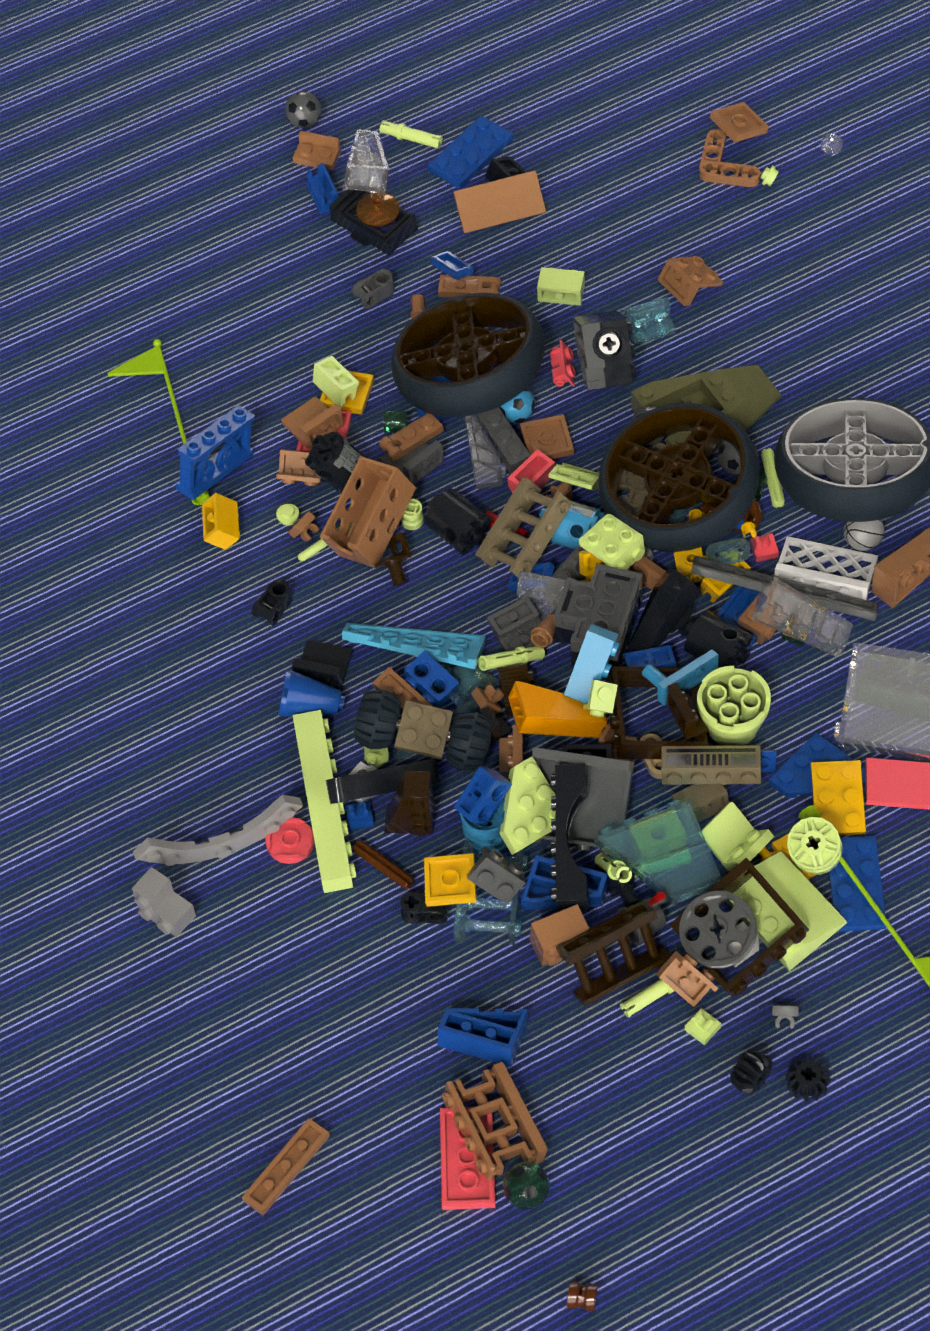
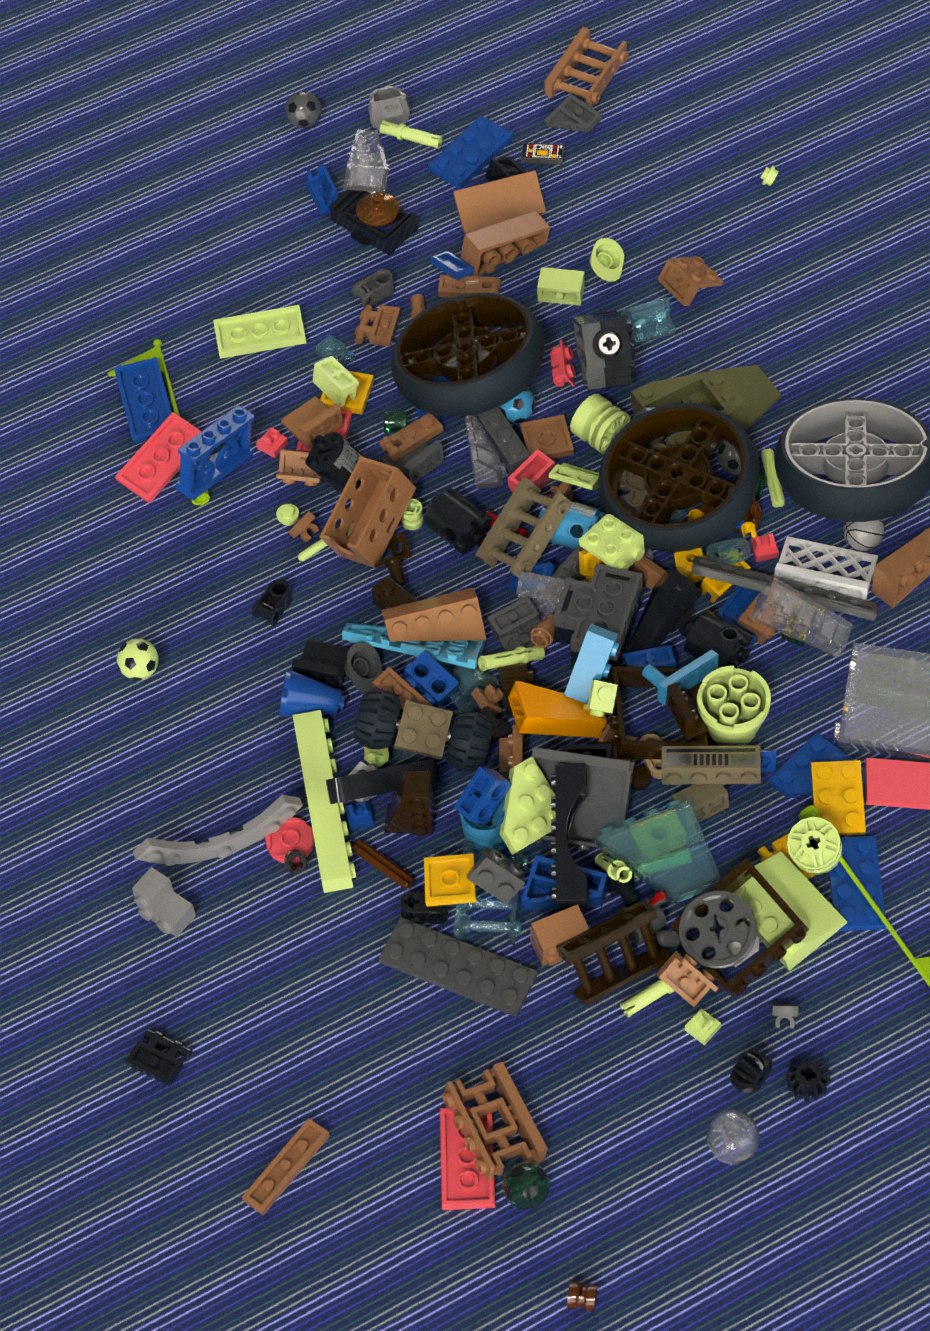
(137, 659): none -> yellowish green piece
(143, 397): none -> blue plate
(155, 1063): none -> black plate
(157, 459): none -> coral tile
(220, 521): yellow brick -> none
(259, 331): none -> yellowish green plate
(272, 442): none -> coral tile
(292, 854): none -> black bush
(316, 150): medium nougat bracket -> none
(333, 347): none -> clear light blue plate
(363, 666): none -> dark grey piece
(383, 328): none -> medium nougat plate
(388, 105): none -> light grey piece
(390, 594): none -> dark brown brick
(438, 618): none -> medium nougat wedge
(458, 967): none -> dark grey plate
(483, 1034): blue wedge -> none
(503, 242): none -> medium nougat wedge
(542, 153): none -> tile
(573, 115): none -> dark grey wing
(574, 56): none -> medium nougat fence
(598, 422): none -> yellowish green wheel
(607, 259): none -> yellowish green piece
(641, 778): none -> dark brown tile
(667, 938): none -> dark grey arm
(716, 164): medium nougat beam -> none
(732, 1136): none -> clear cylinder
(733, 837): yellowish green bracket -> none
(739, 122): medium nougat plate -> none
(831, 144): clear tile -> none

